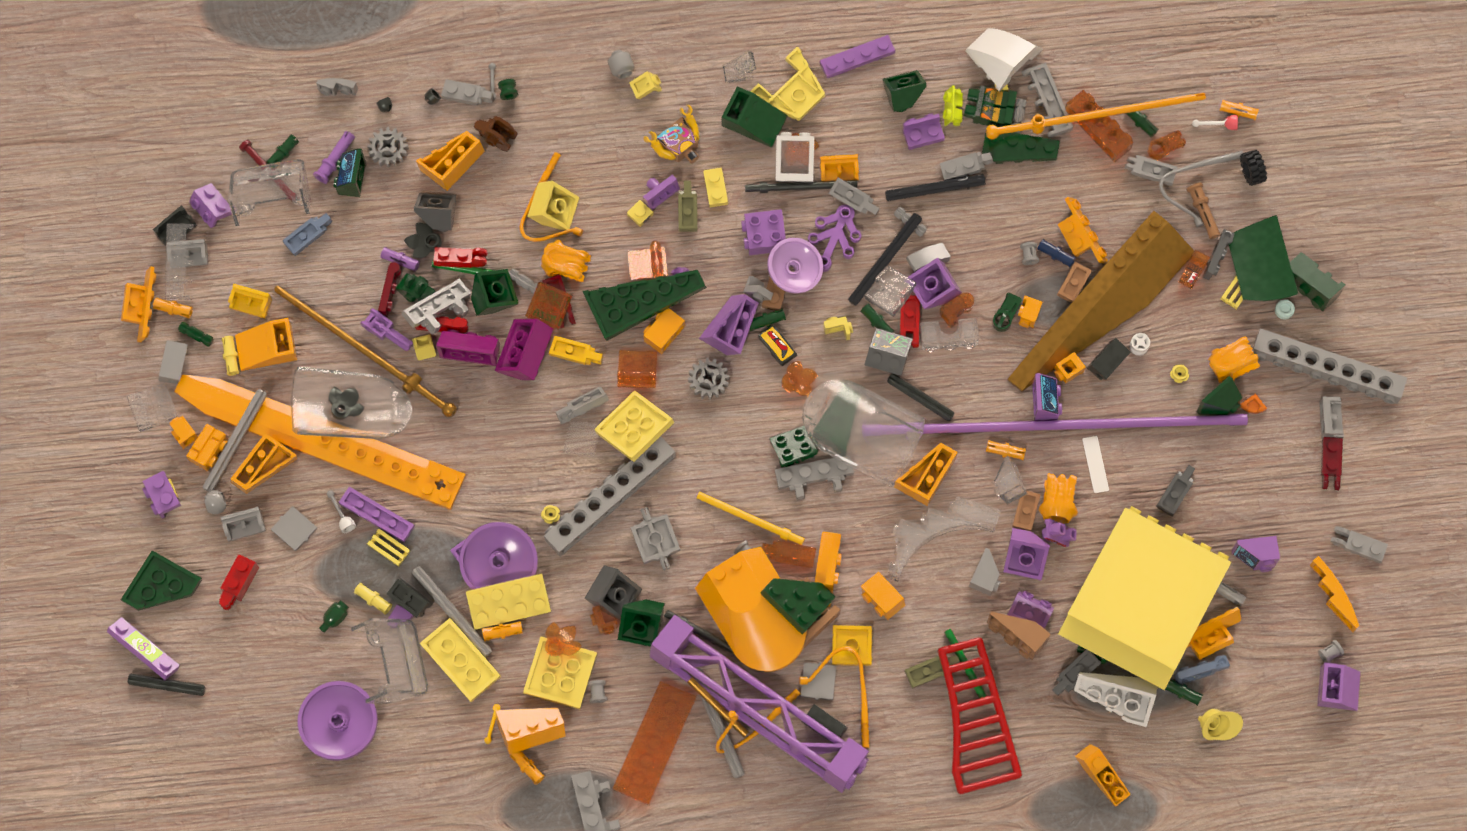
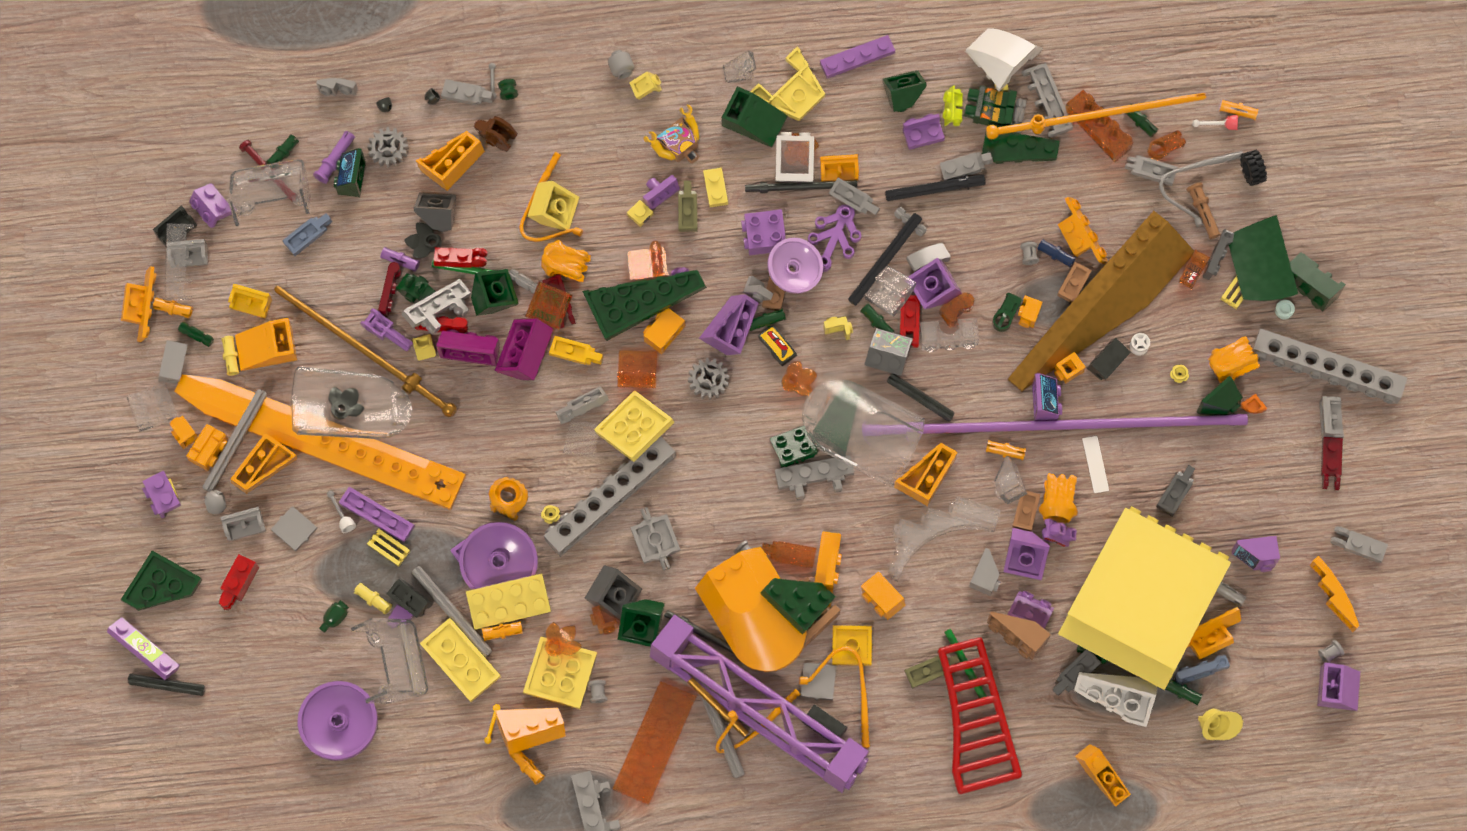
(508, 508): none -> light orange piece
(784, 534): yellow bar -> none

